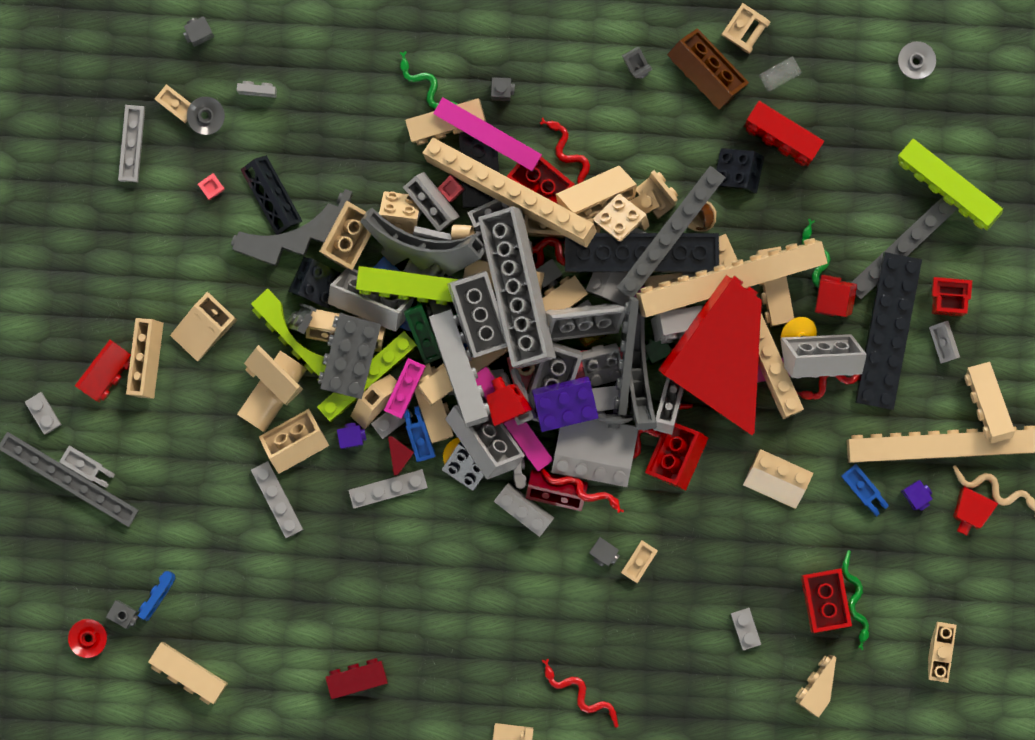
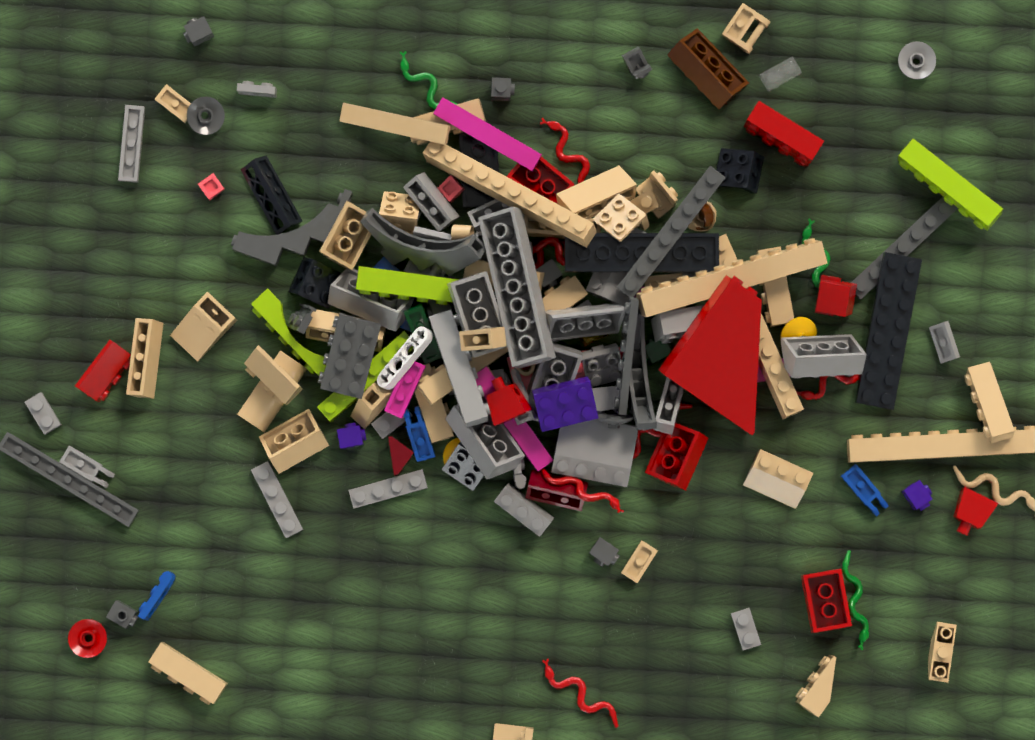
(356, 678): dark red brick -> none
(395, 123): none -> tan tile
(407, 360): none -> white beam
(482, 339): none -> tan slope
(951, 296): red plate -> none

